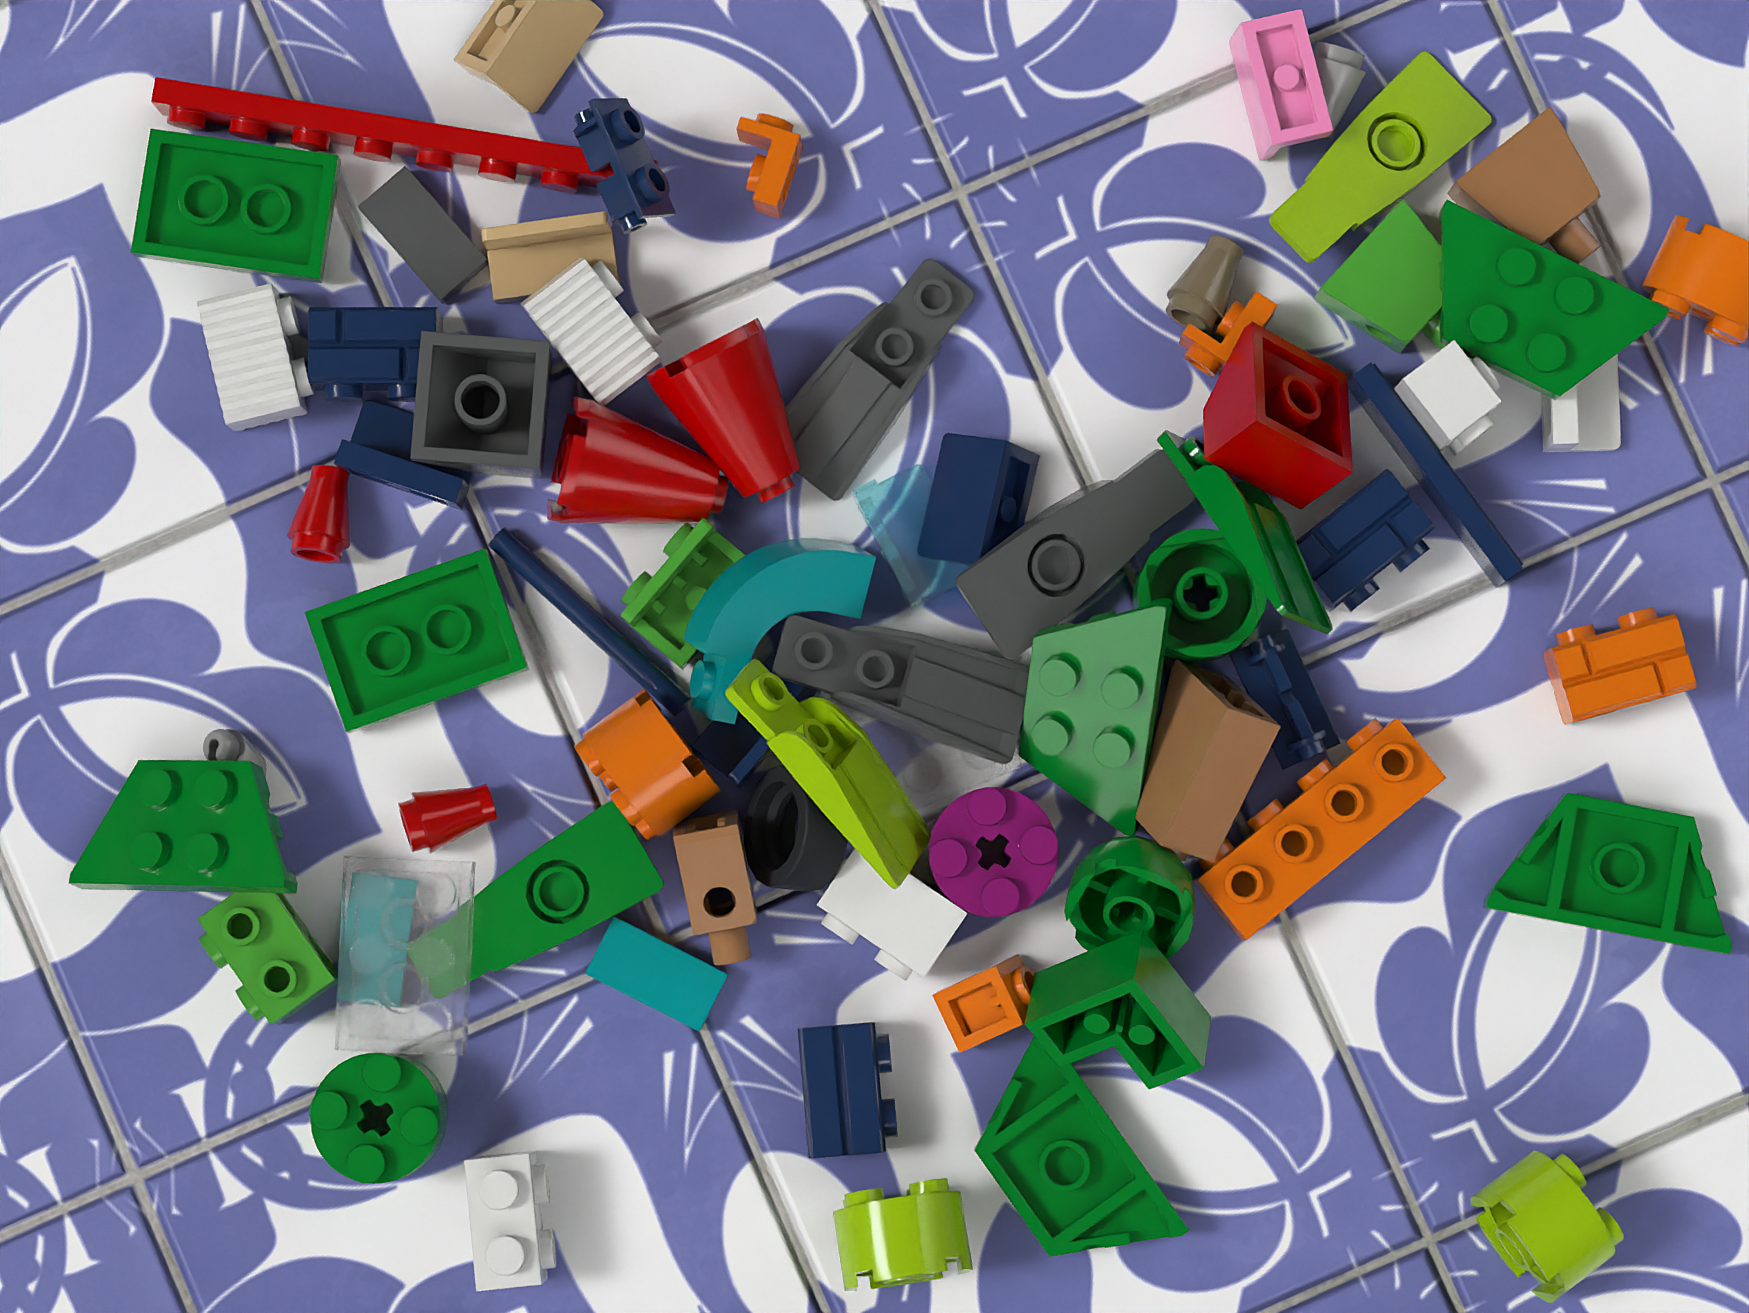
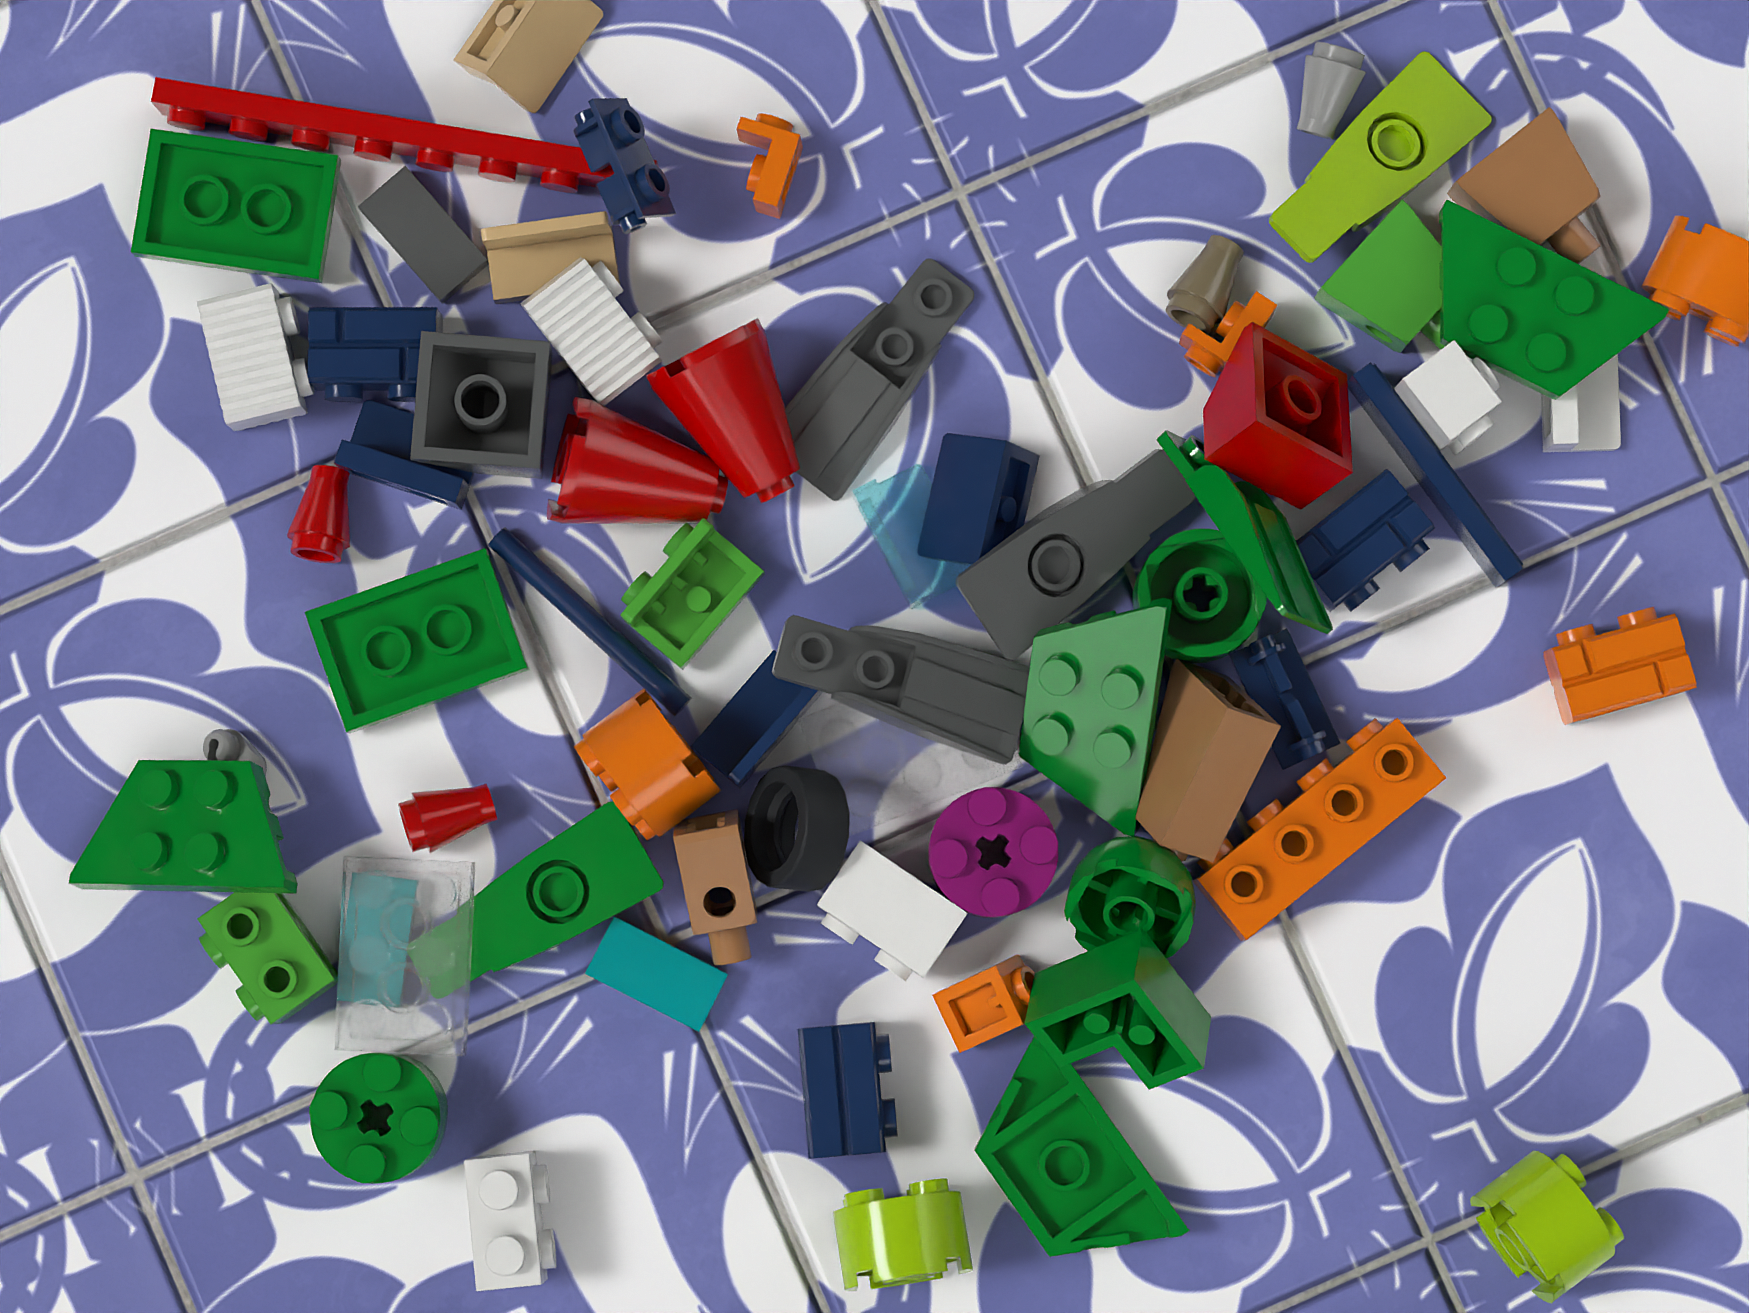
(760, 593): teal arch -> none
(836, 769): lime piece -> none
(1279, 82): bright pink panel -> none
(1616, 874): green wing -> none

